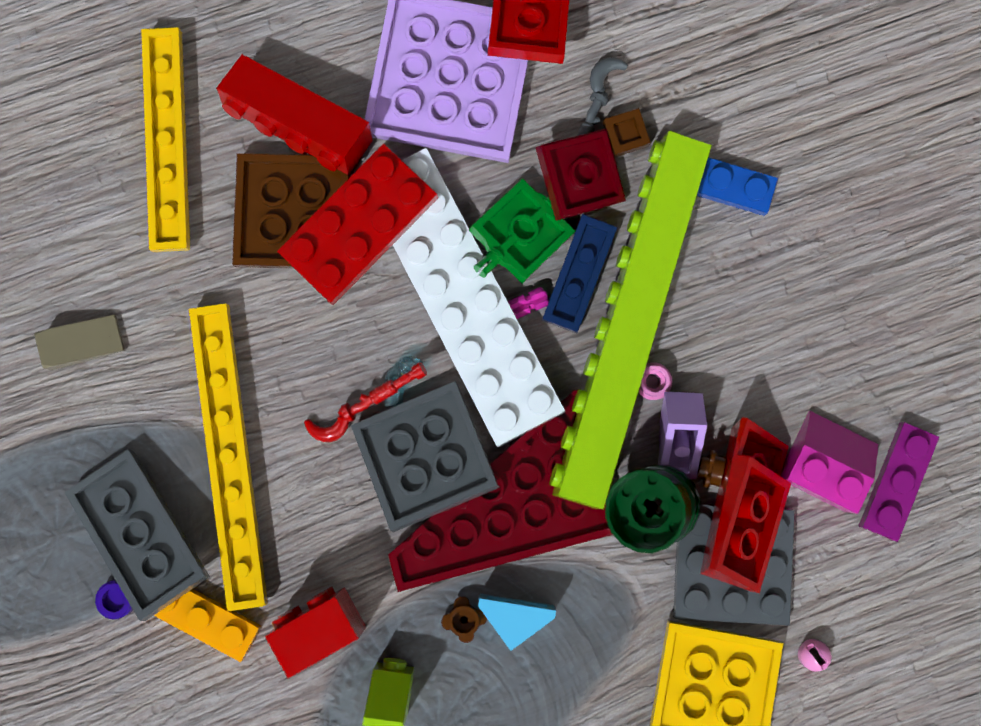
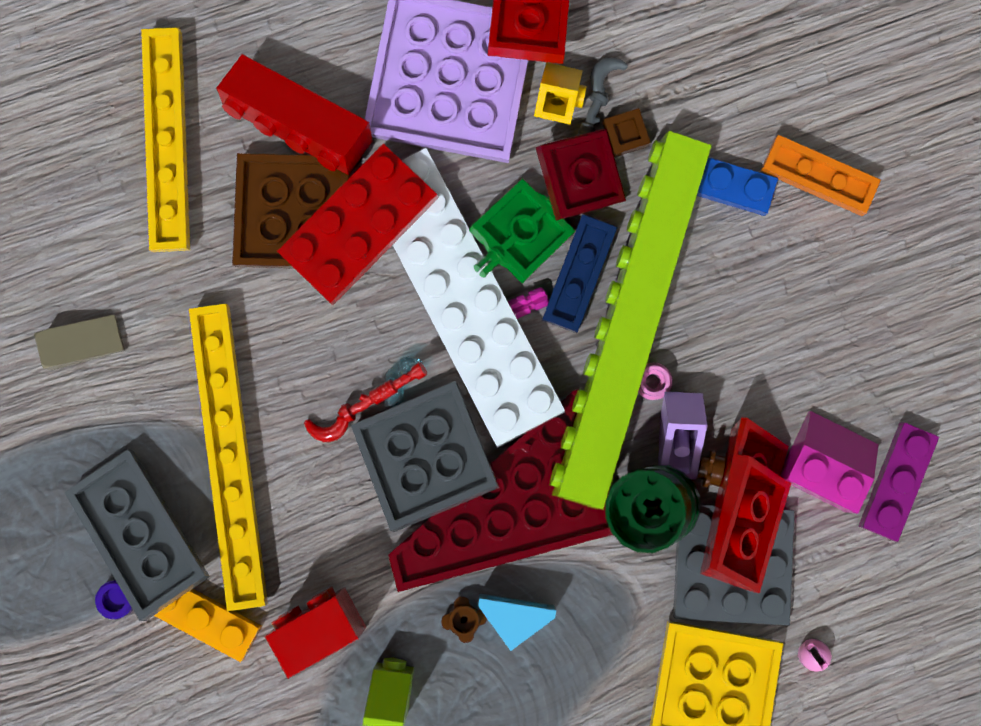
(559, 93): none -> yellow brick
(820, 175): none -> orange plate

